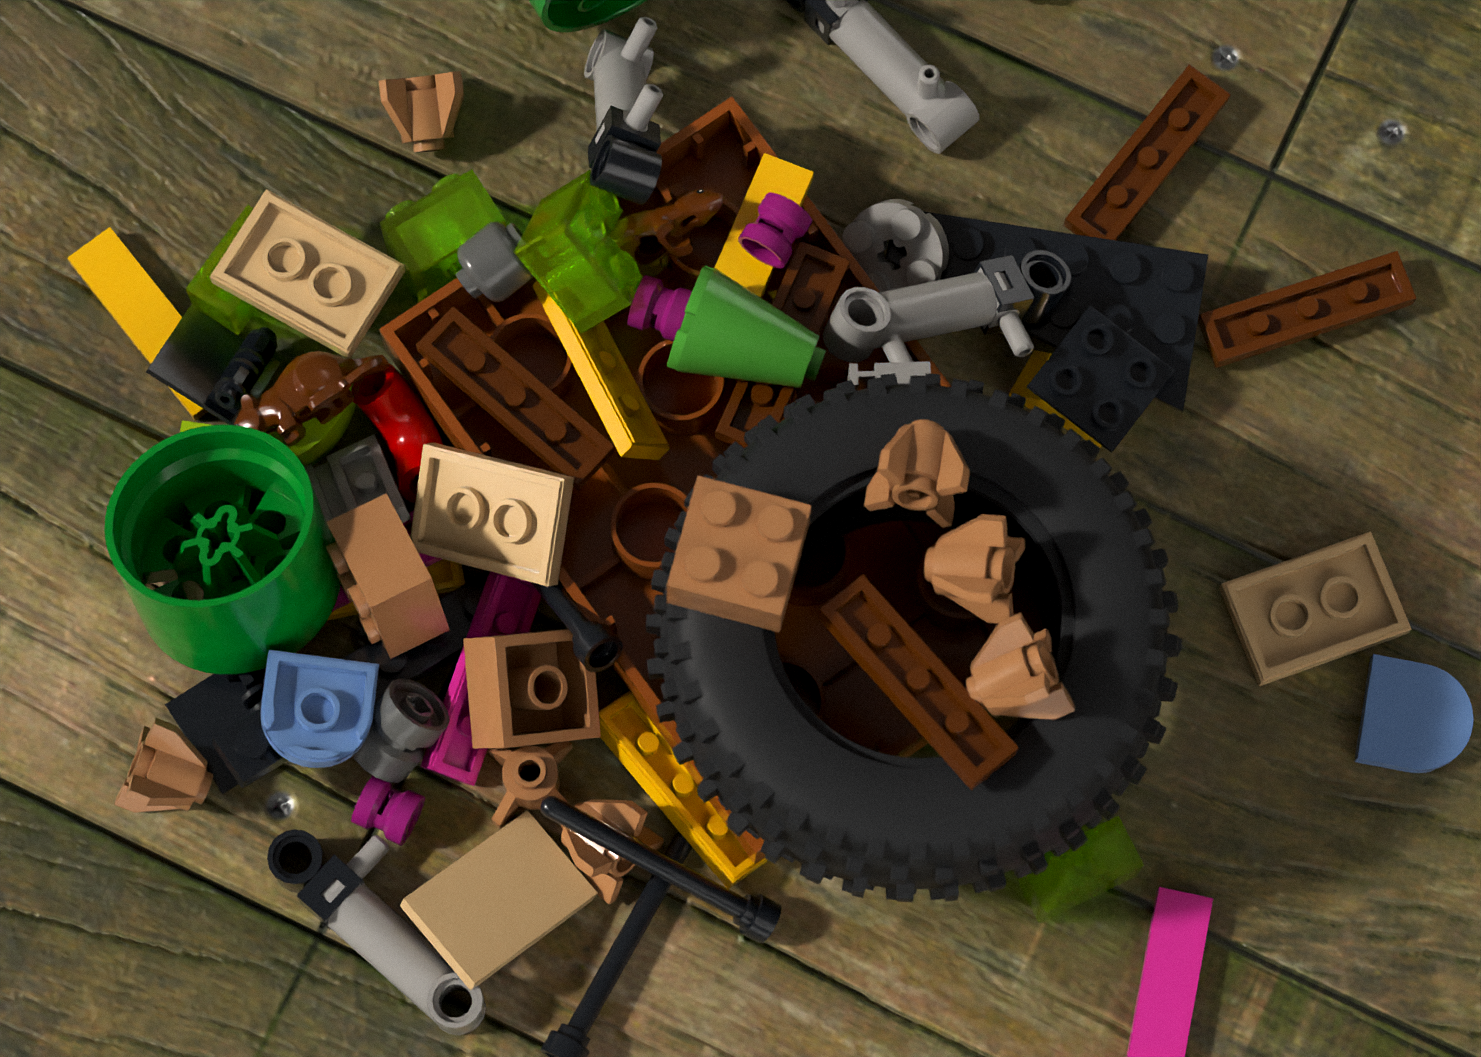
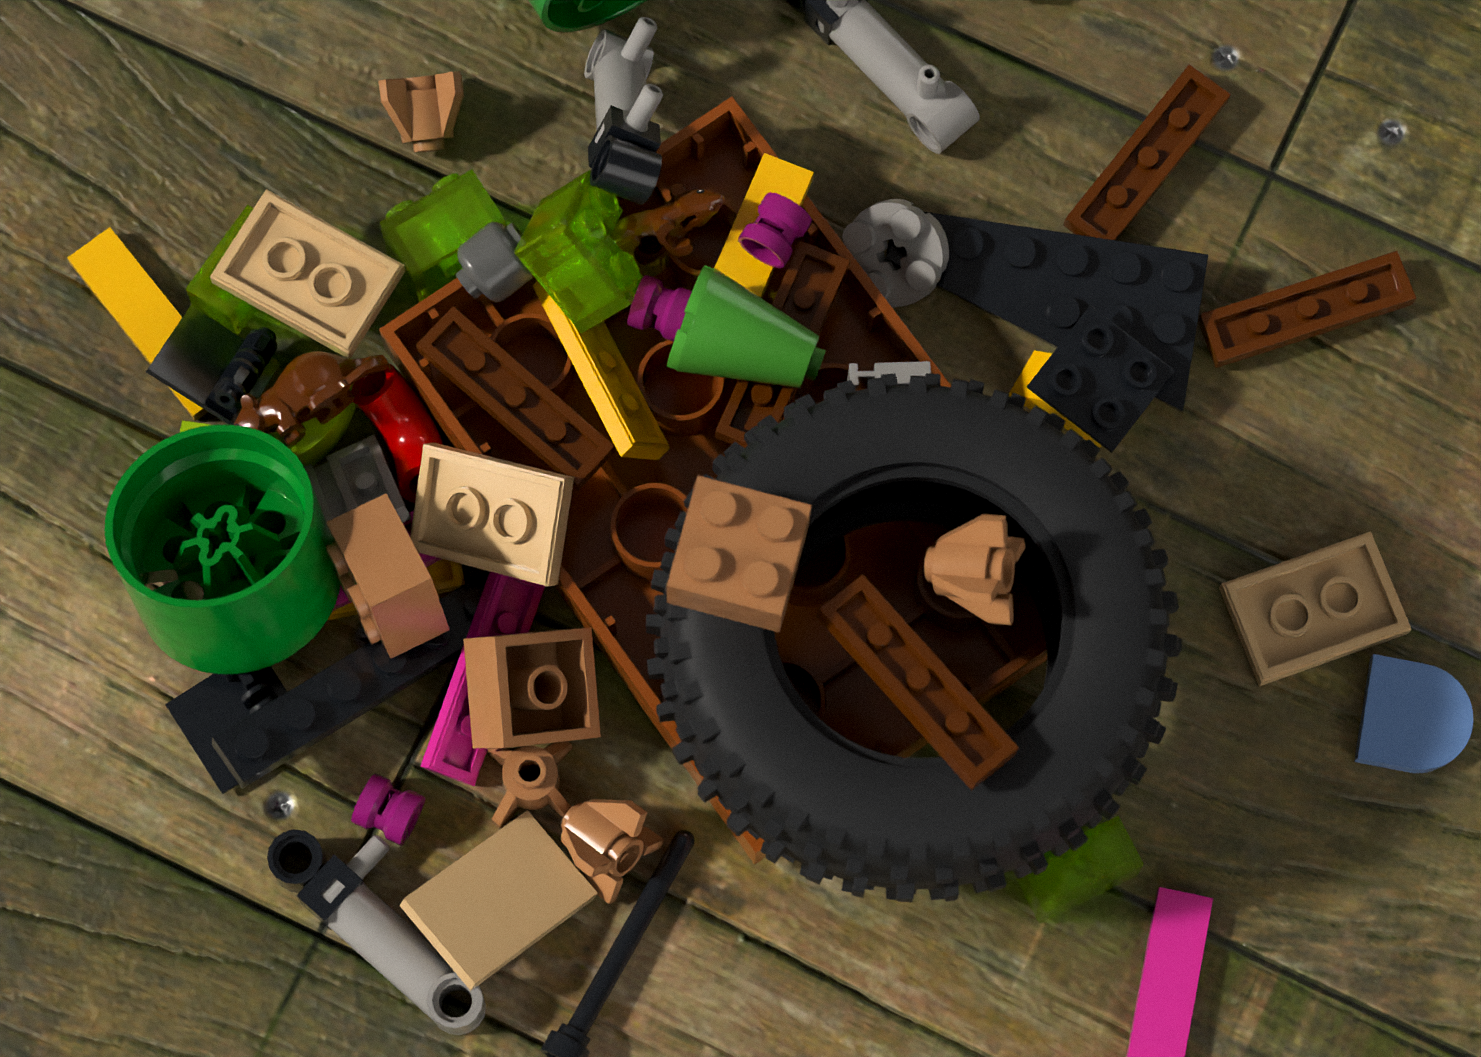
(164, 772): medium nougat brick -> none
(317, 707): medium blue tile -> none
(402, 725): dark grey wheel -> none
(593, 642): black piece -> none
(653, 765): yellow tile -> none
(754, 915): black piece -> none
(919, 472): medium nougat brick -> none
(991, 297): light grey piece -> none
(1018, 674): medium nougat brick -> none

